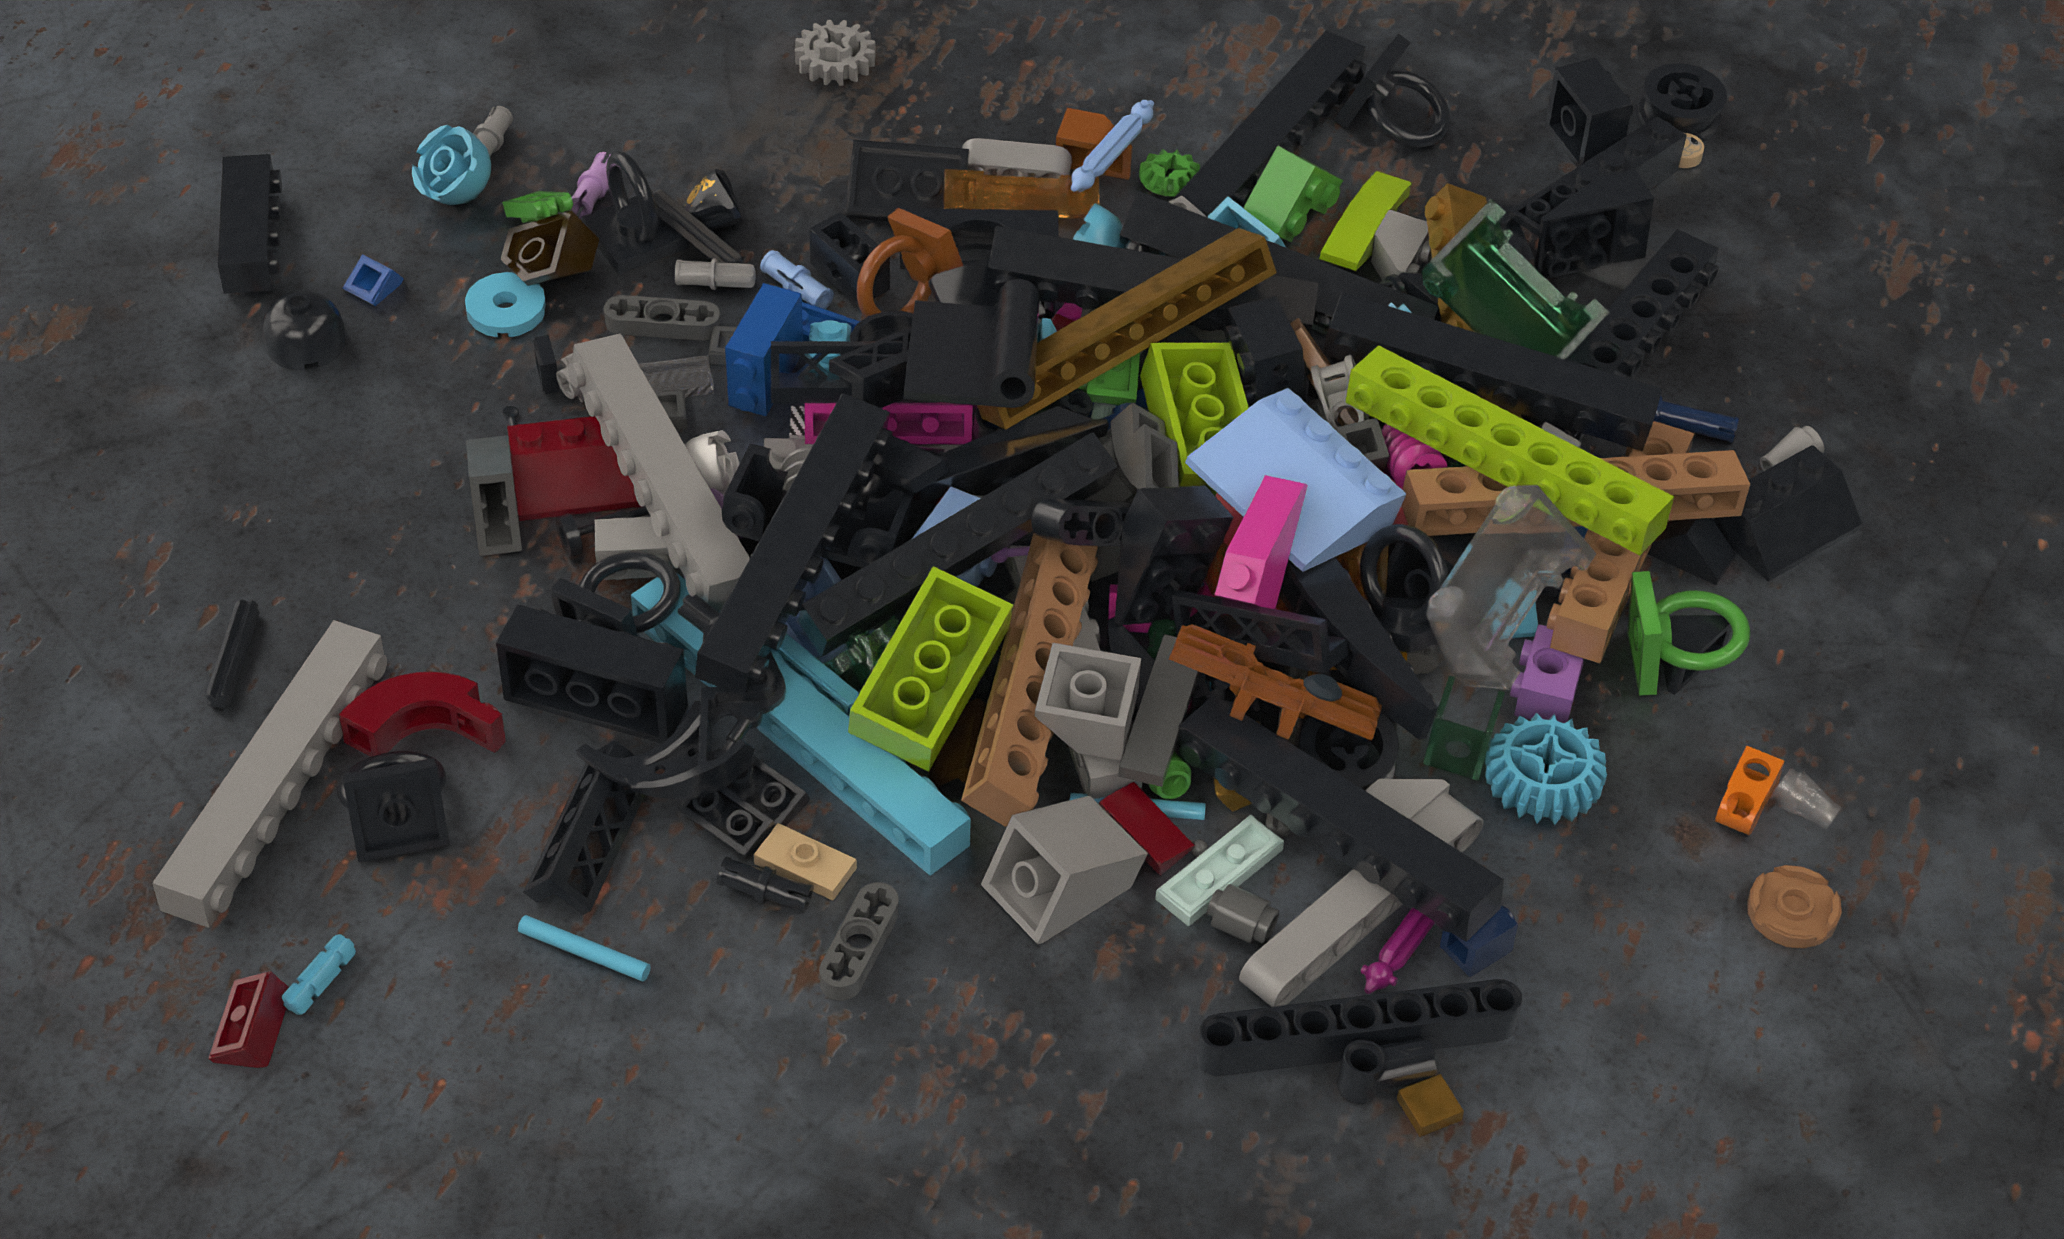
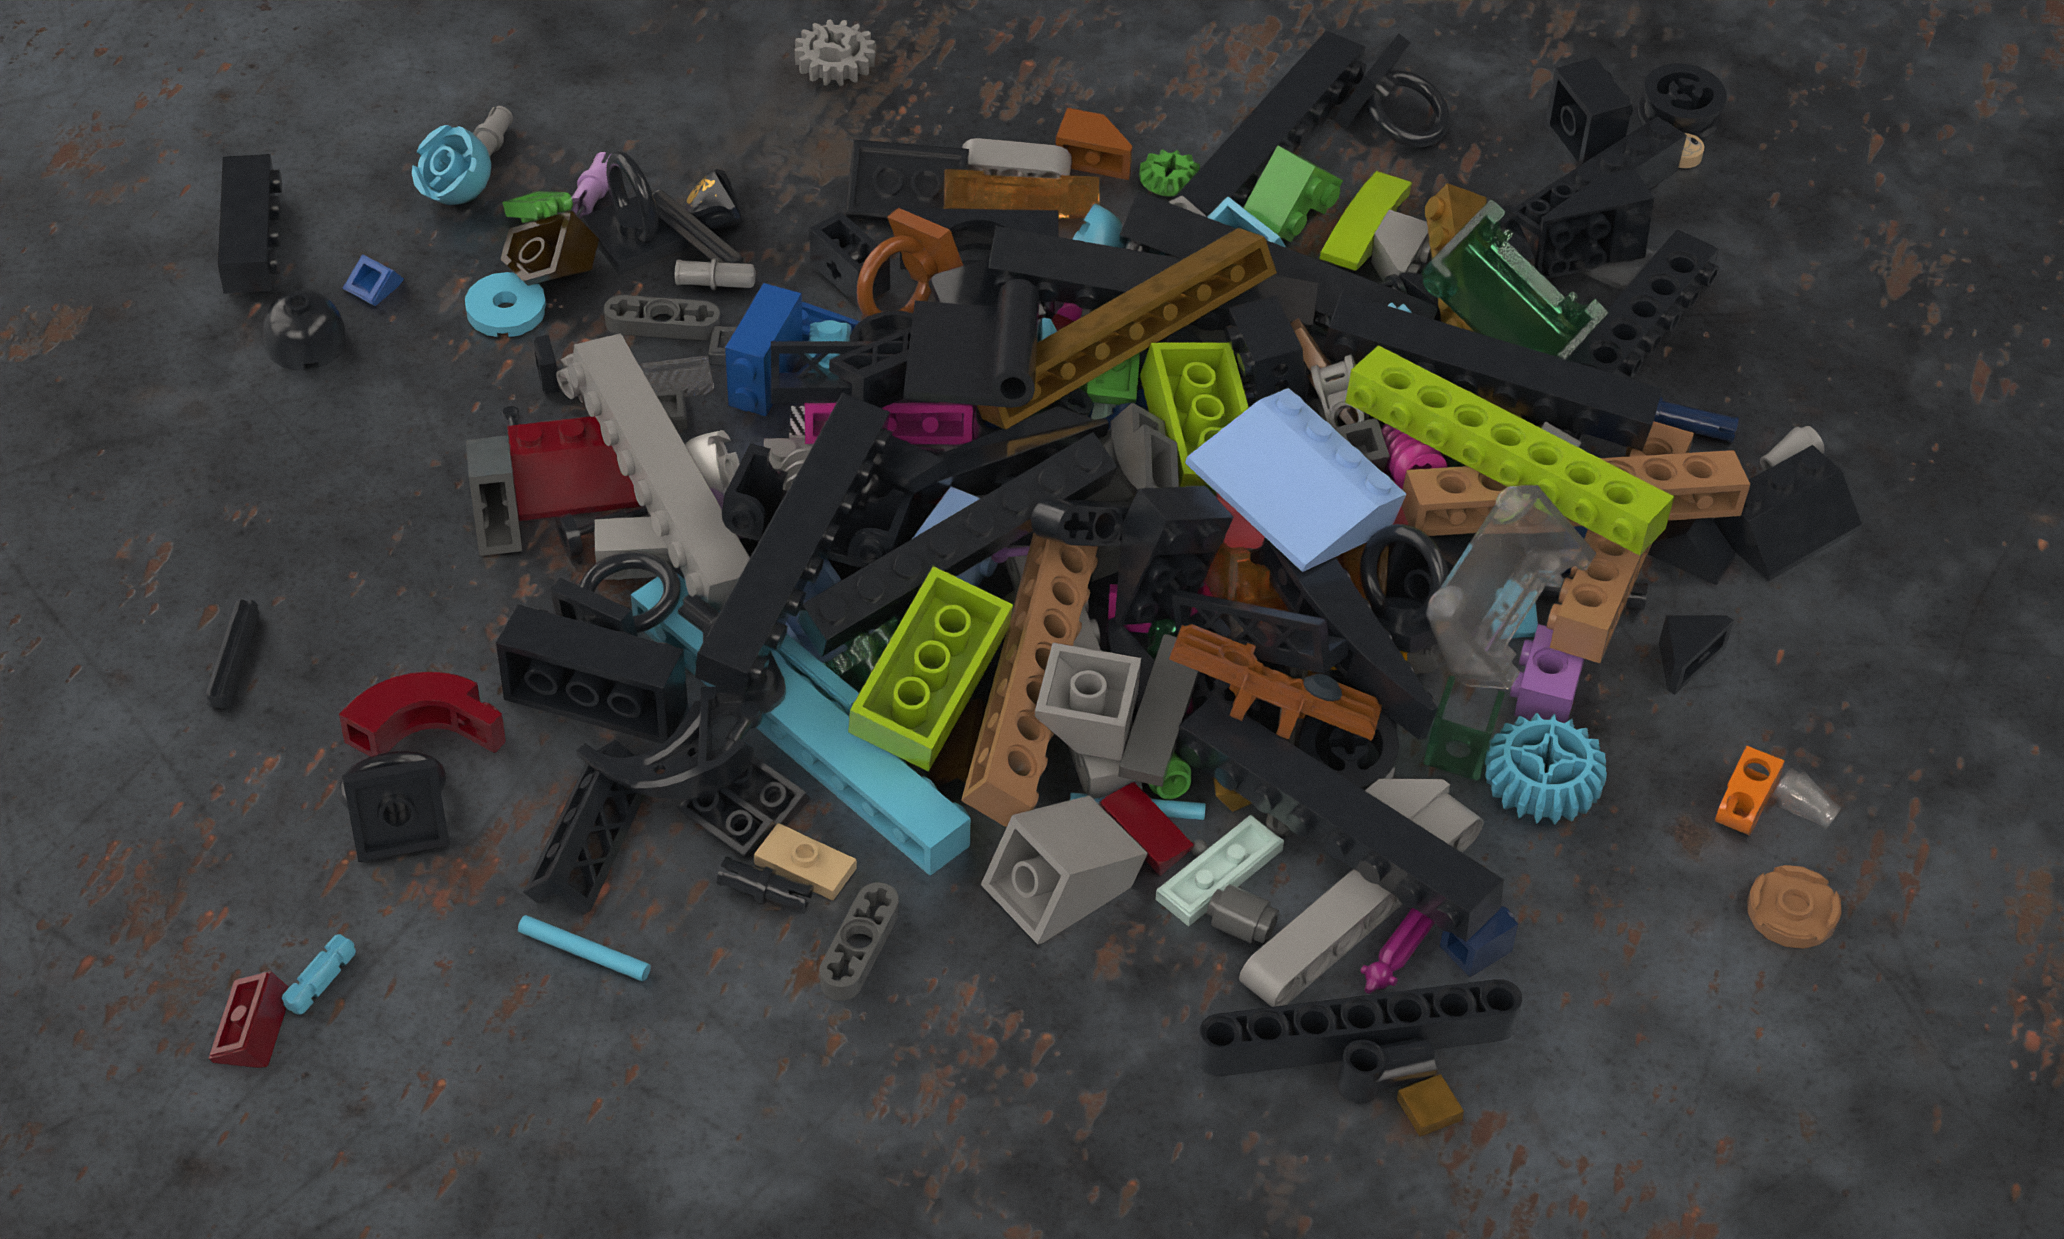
(268, 776): light grey brick -> none
(796, 279): light blue pin -> none
(1112, 146): light blue wheel -> none
(1262, 544): dark pink slope -> none
(1651, 633): bright green tile -> none

